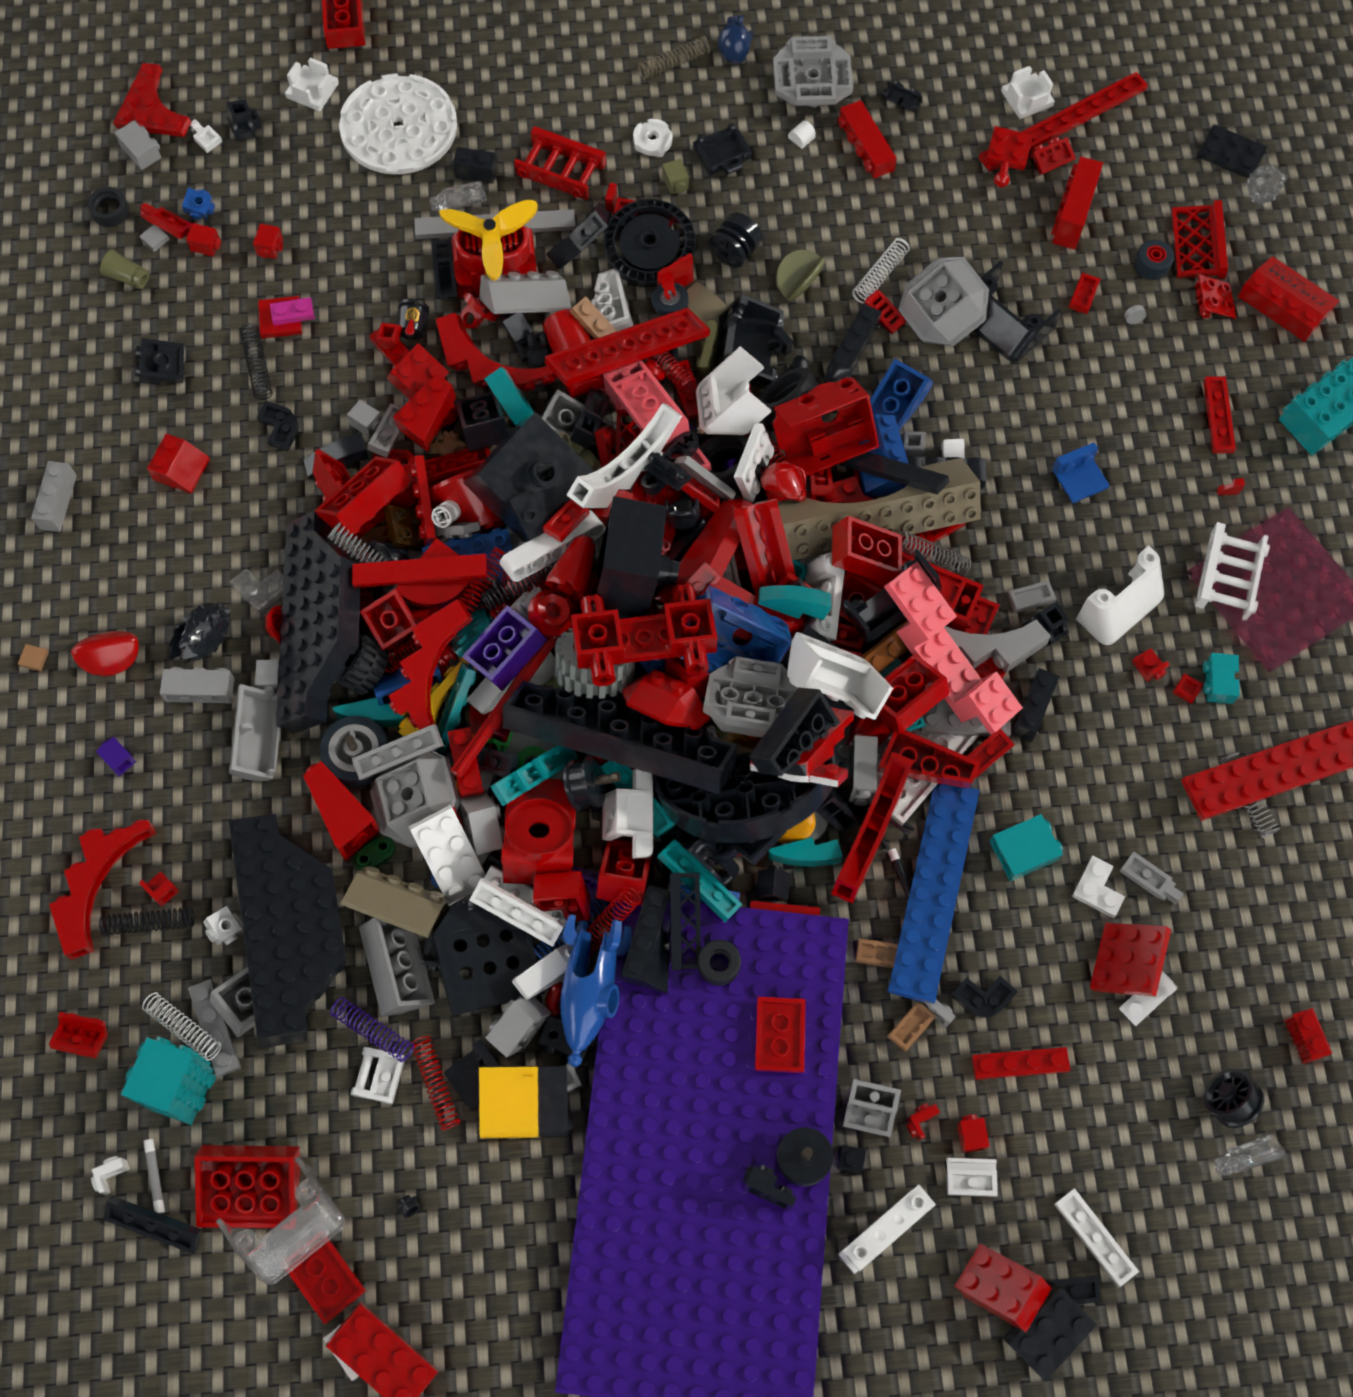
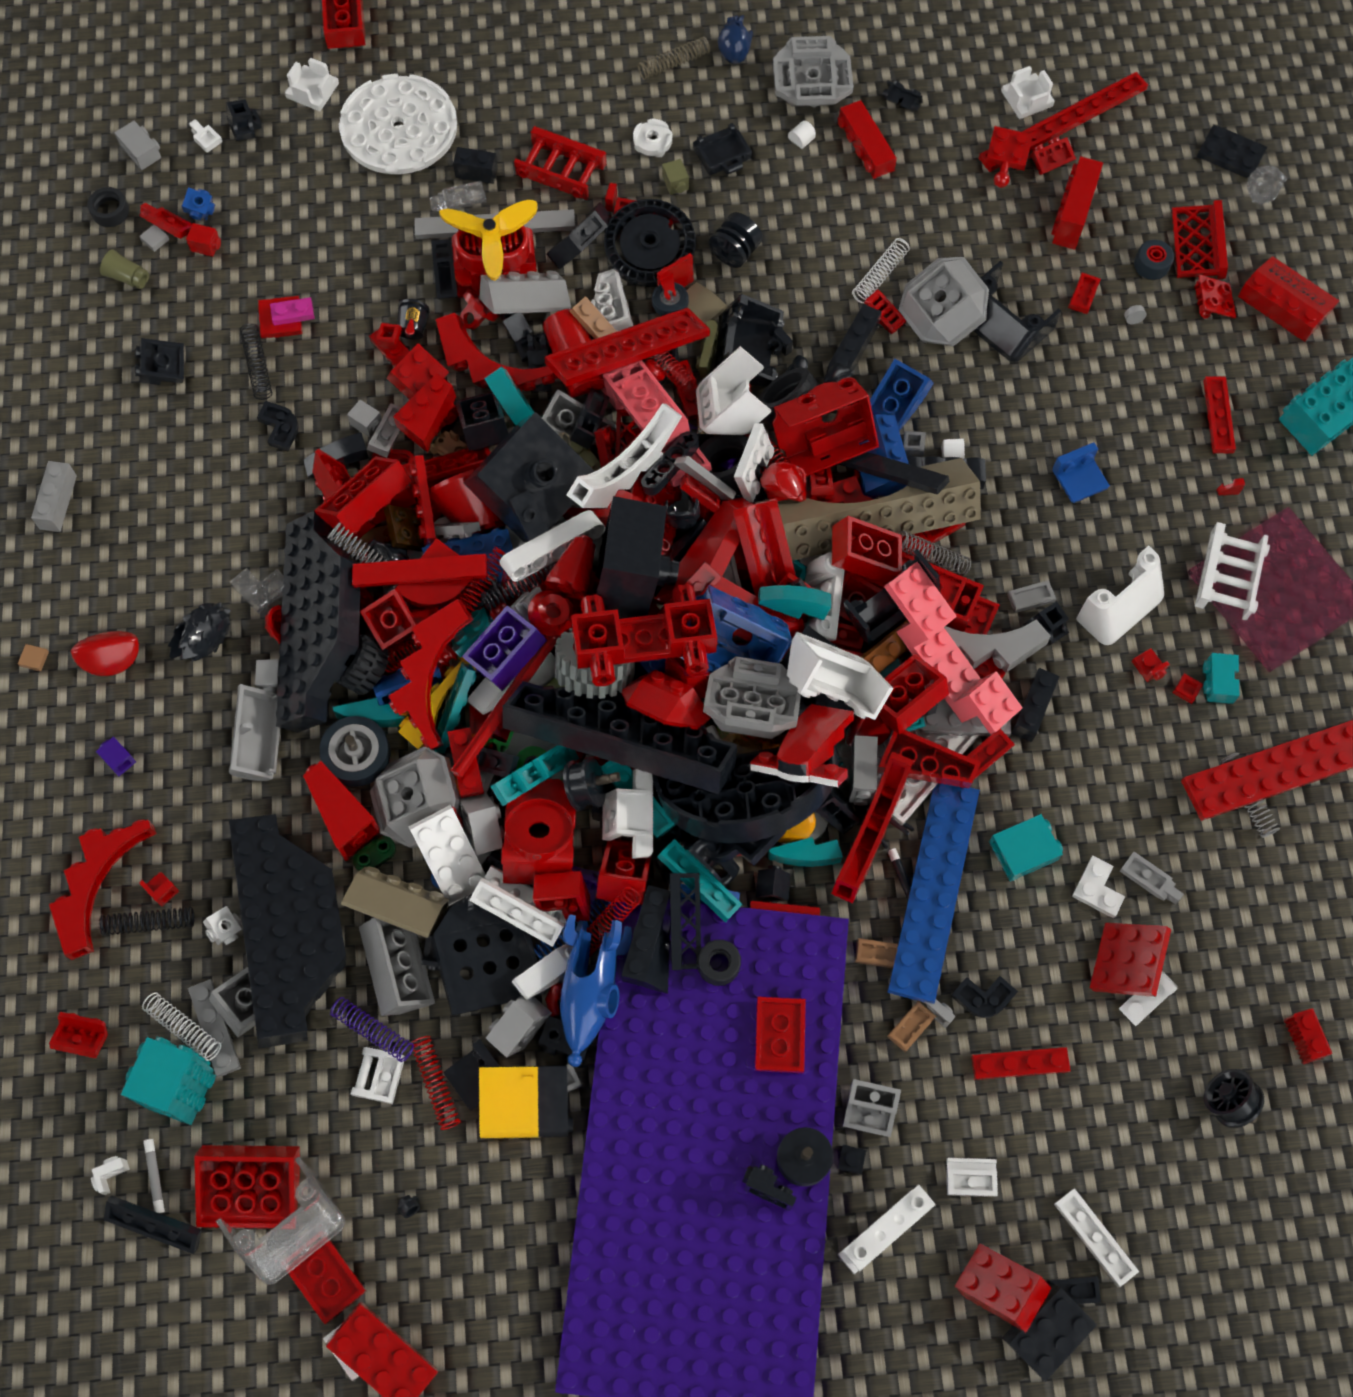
(146, 107): red plate -> none
(177, 464): red slope -> none
(197, 685): light grey brick -> none
(268, 241): red brick -> none
(397, 752): light grey plate -> none
(446, 513): white wheel -> none
(565, 520): red plate -> none
(667, 471): black hinge -> none
(794, 731): black wedge -> none
(798, 272): olive piece -> none
(922, 1114): red bracket -> none
(972, 1134): red brick -> none
(1249, 1156): clear hinge -> none

